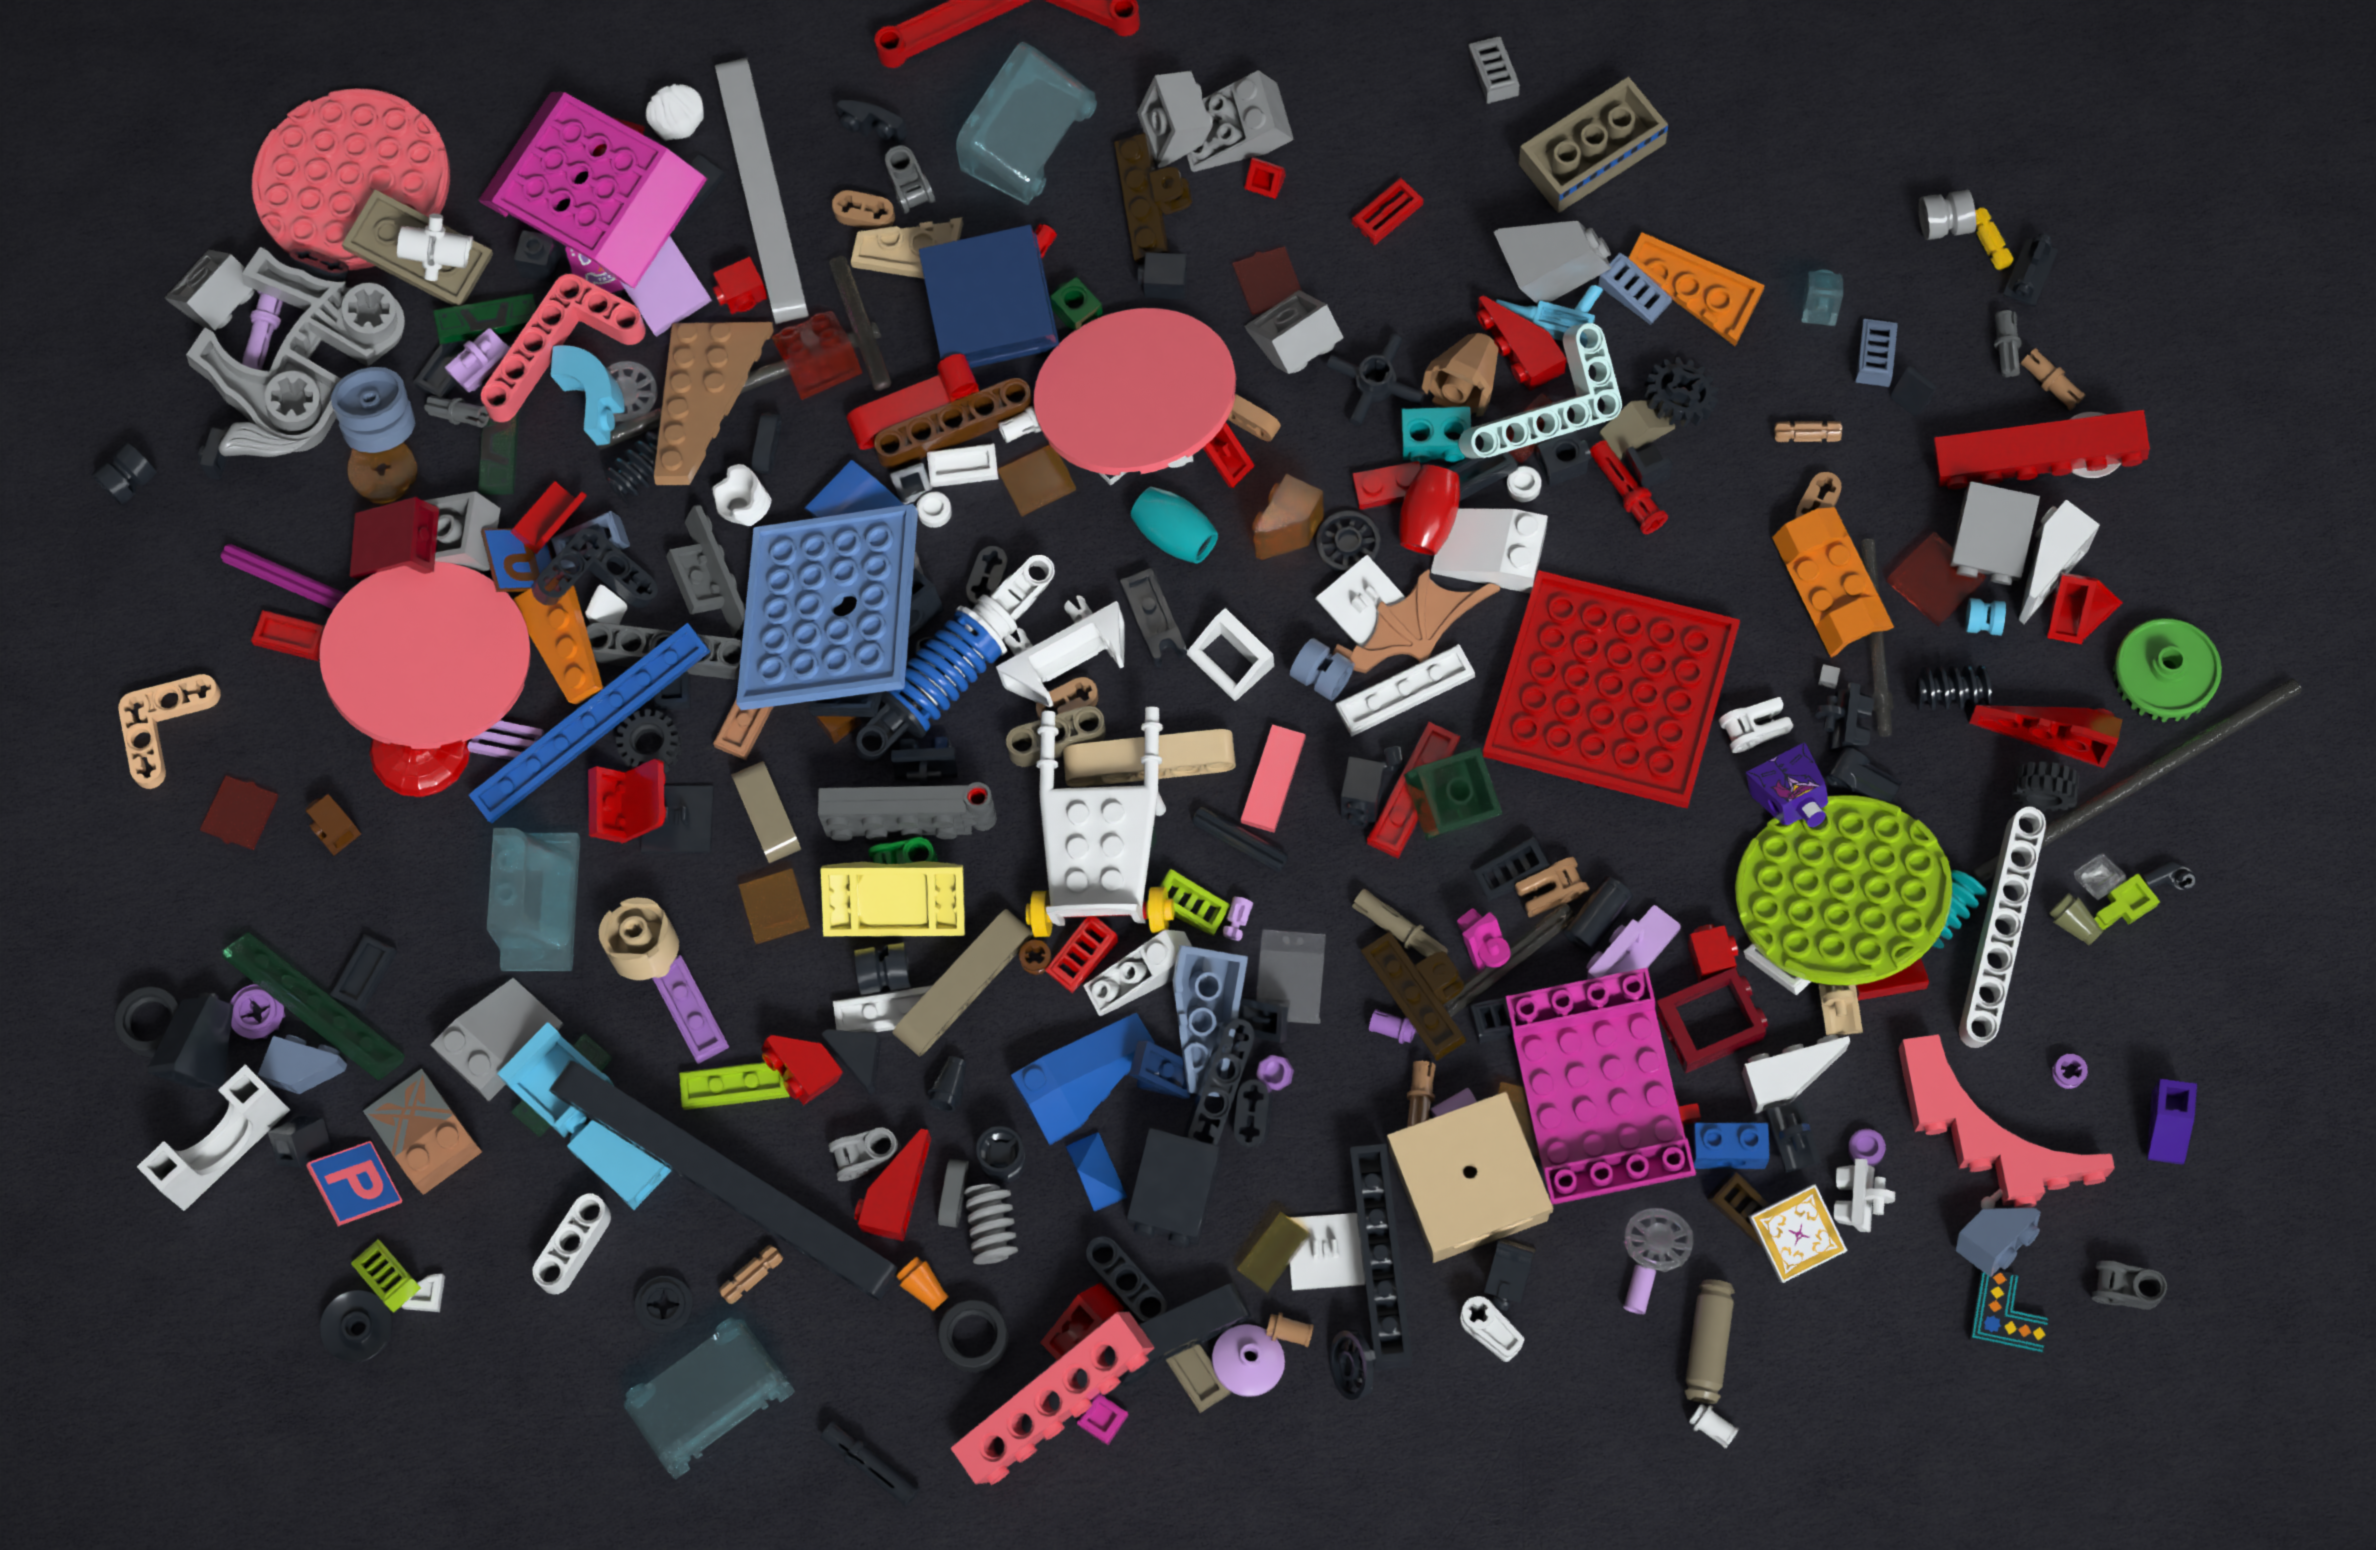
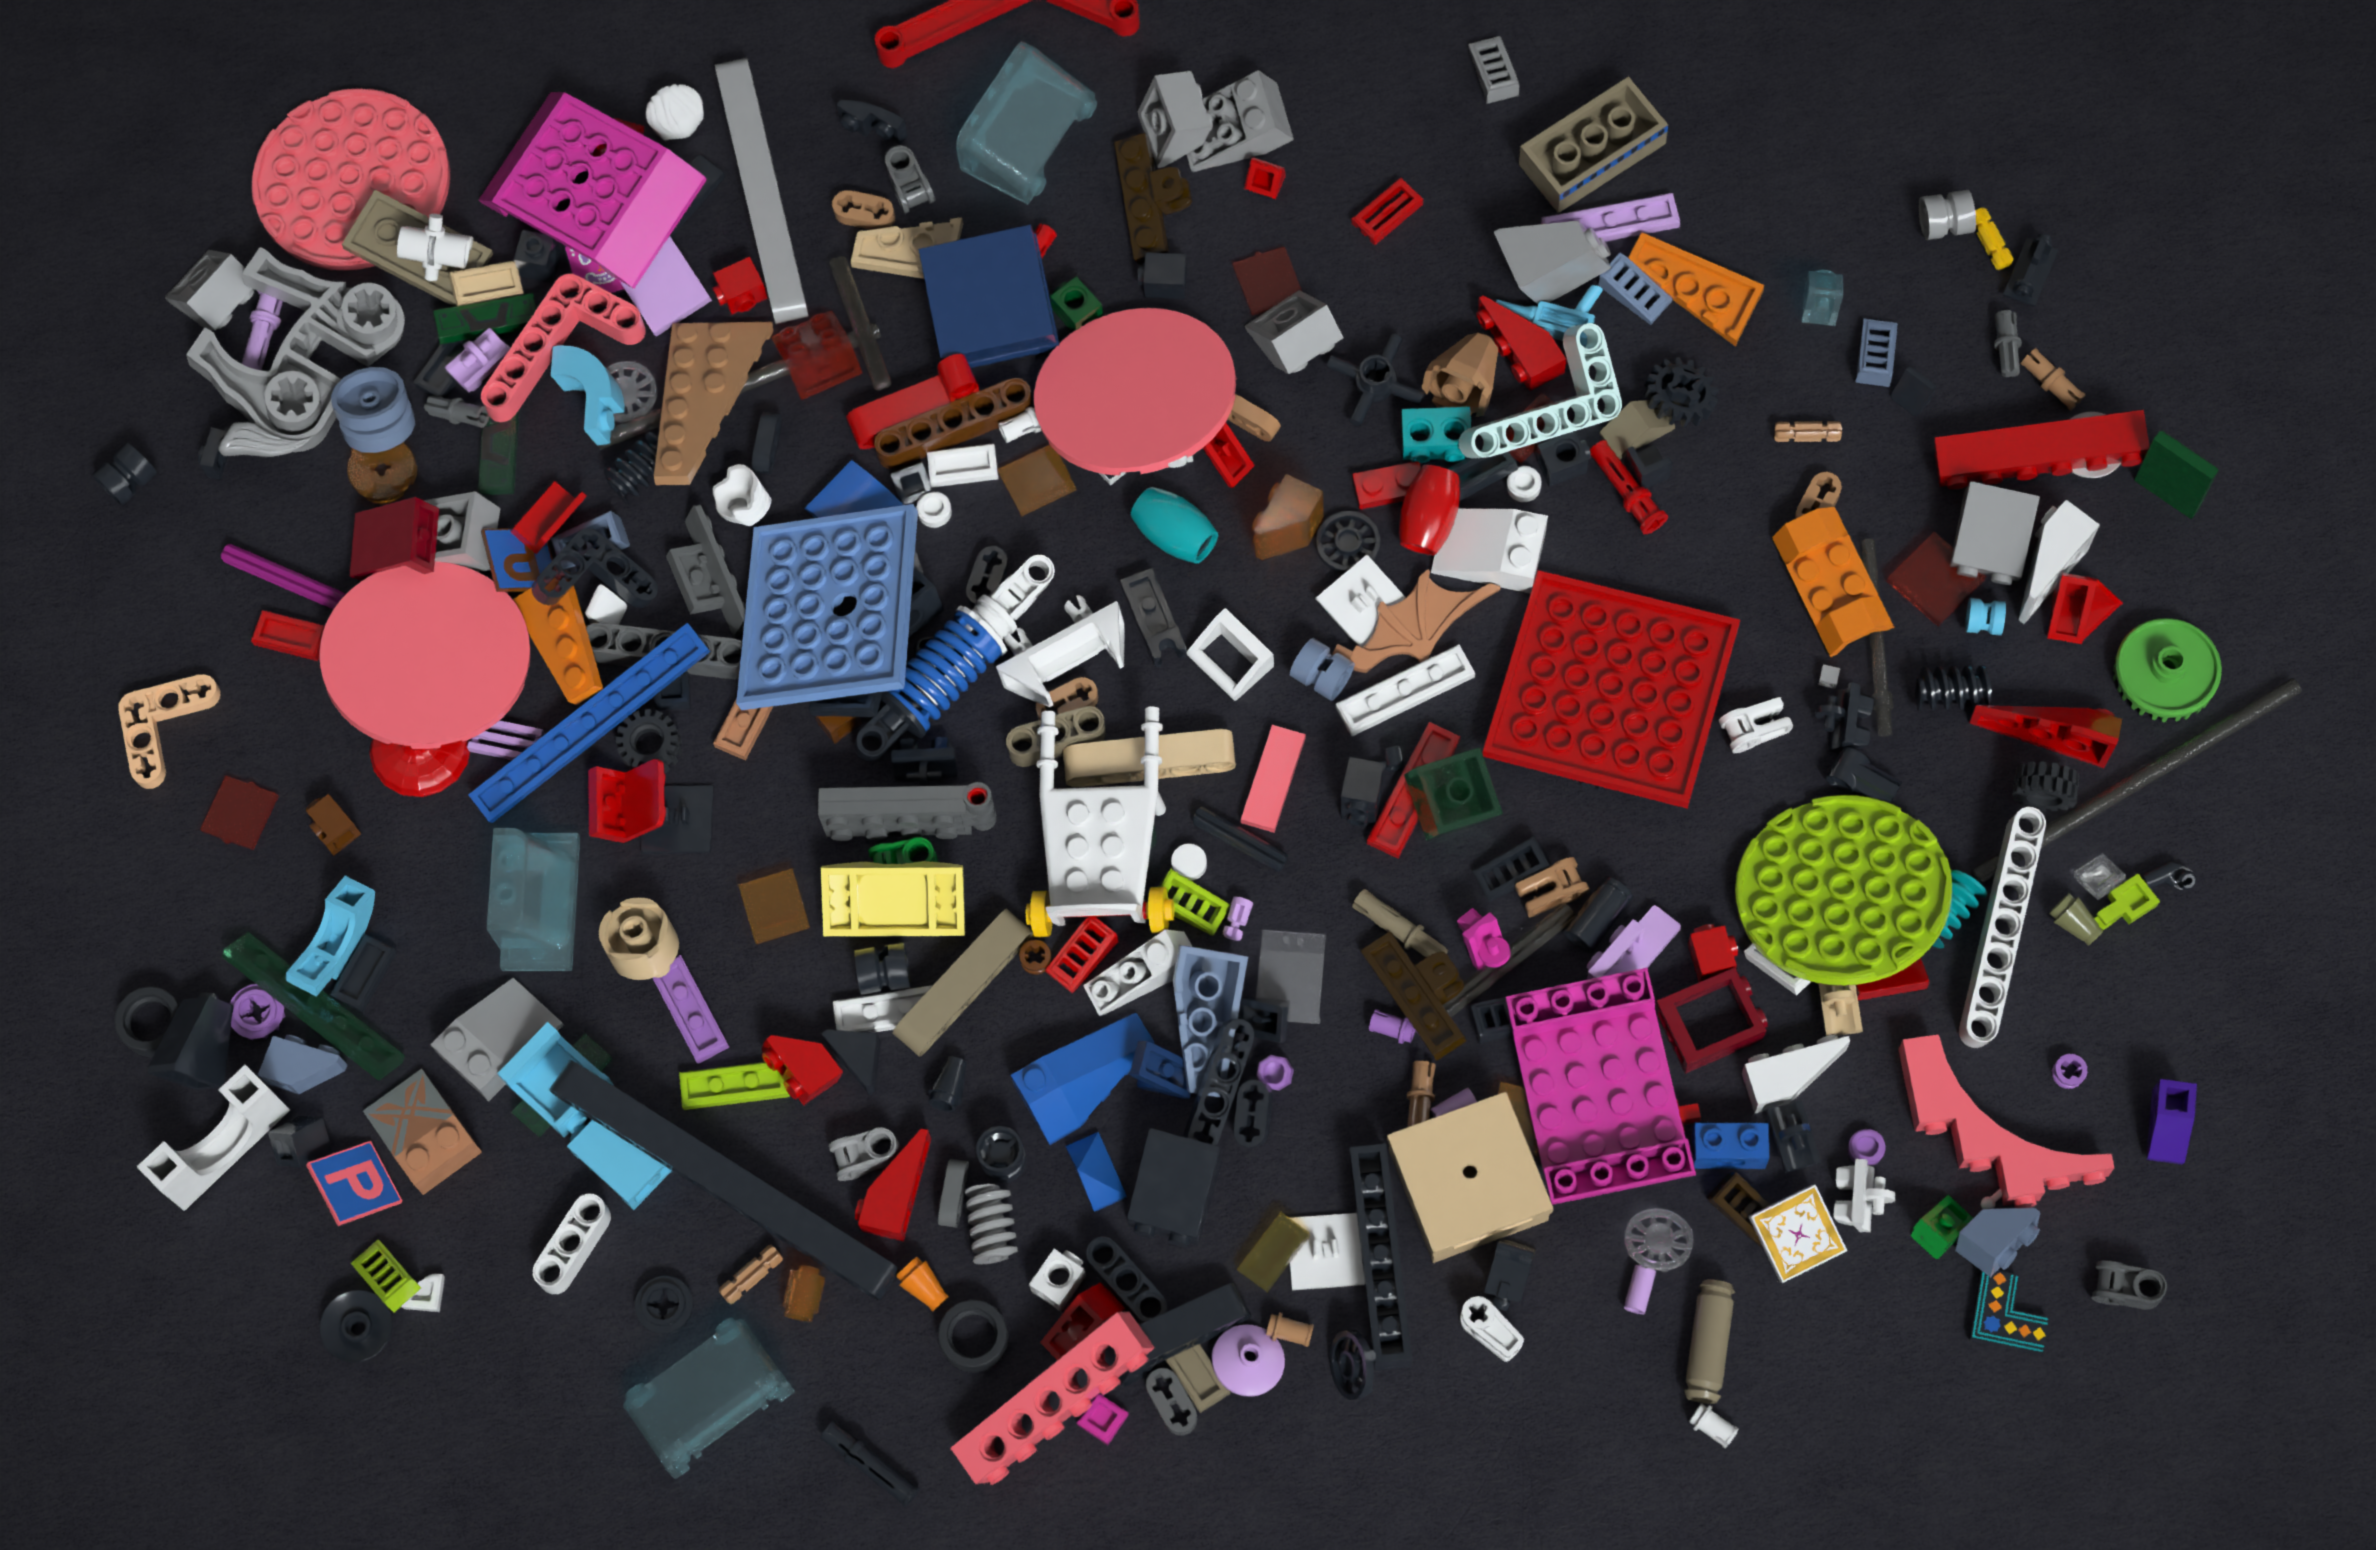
(318, 265): black beam -> none
(339, 934): none -> medium azure arch
(485, 283): none -> tan tile
(766, 812): dark tan beam -> none
(803, 1293): none -> clear orange brick
(1058, 1295): none -> white brick
(1164, 1406): none -> dark grey beam
(1189, 861): none -> white tile
(1625, 218): none -> lavender tile
(1790, 787): dark purple torso -> none
(1941, 1227): none -> green slope
(2176, 474): none -> dark green tile

